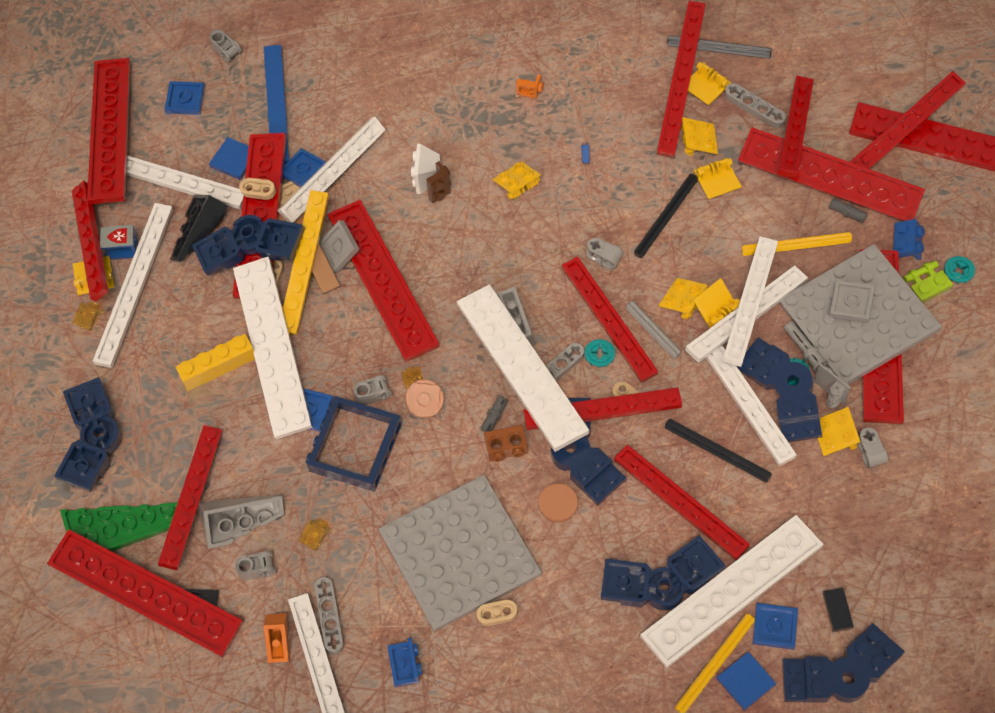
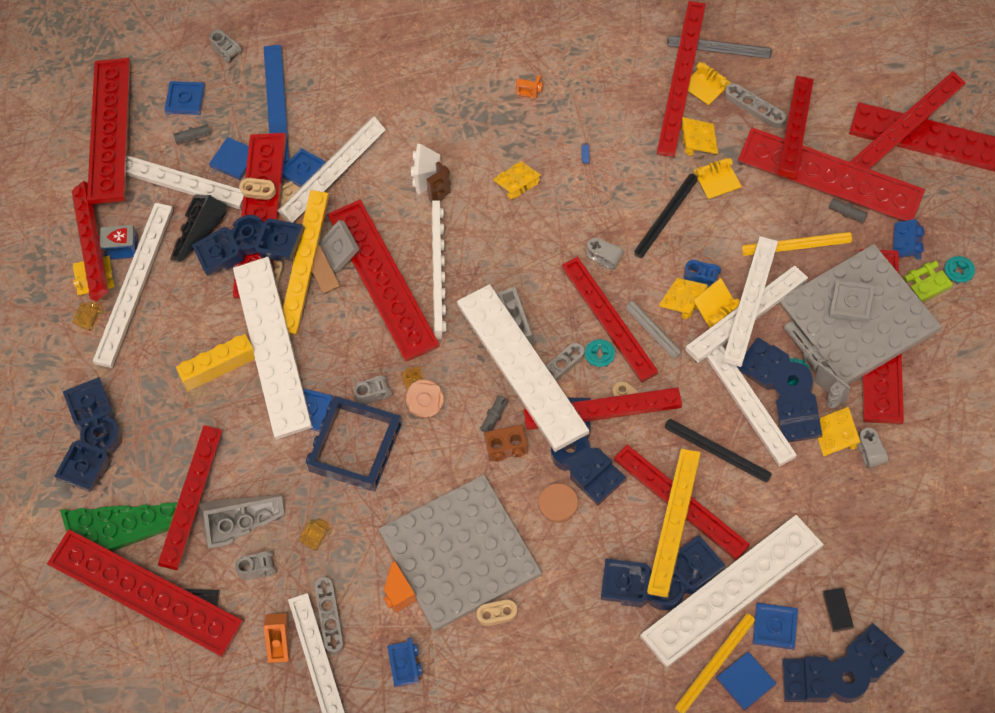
(192, 134): none -> dark grey pin
(397, 590): none -> orange slope
(438, 276): none -> white plate
(674, 523): none -> yellow plate
(703, 272): none -> blue piece

